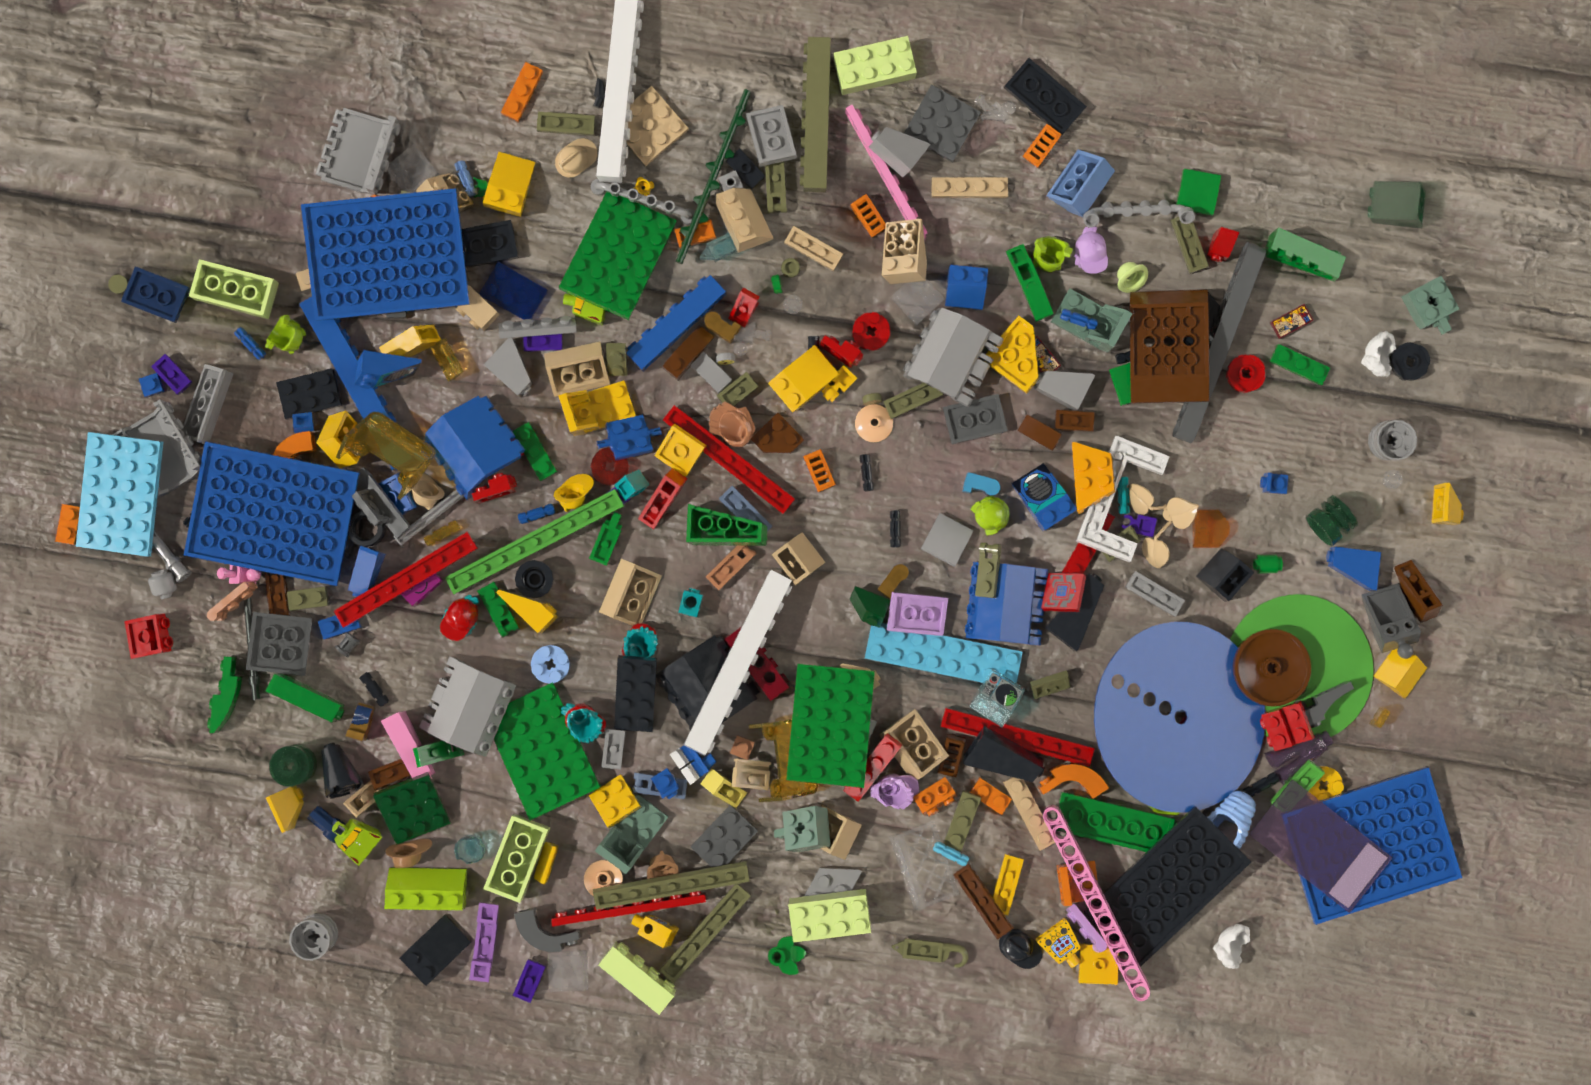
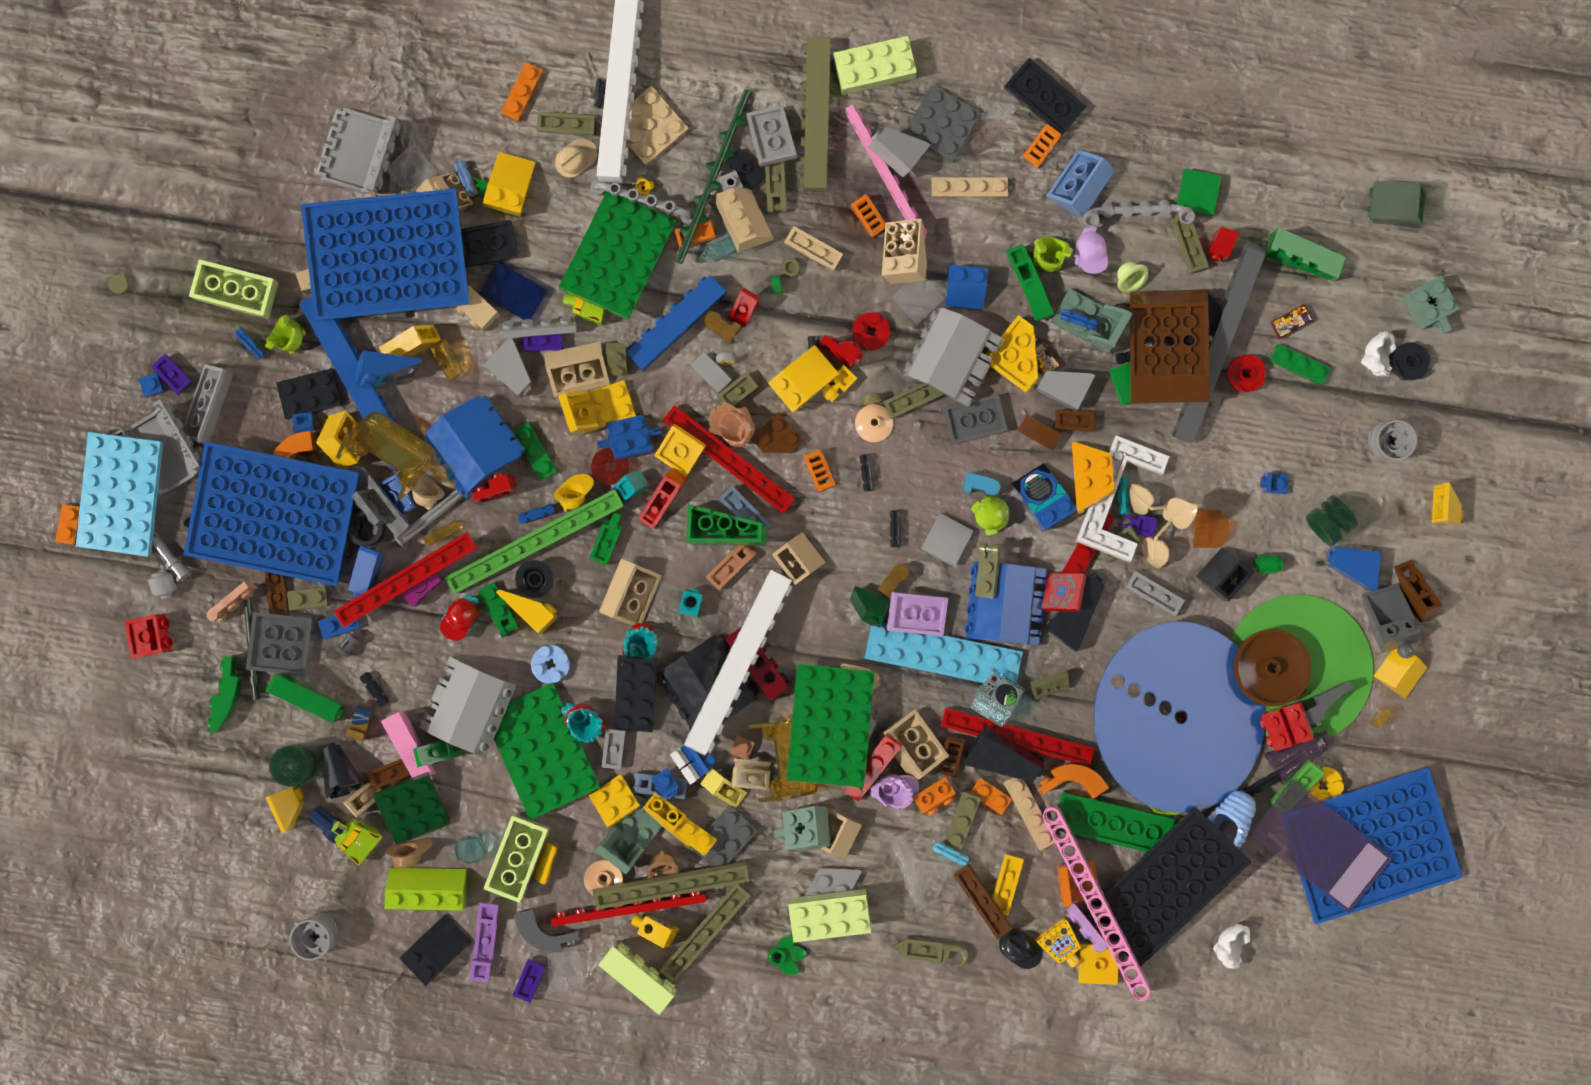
(155, 294): dark blue plate -> none
(238, 574): bright pink piece -> none
(678, 825): none -> yellow slope
(687, 352): reddish brown slope -> none

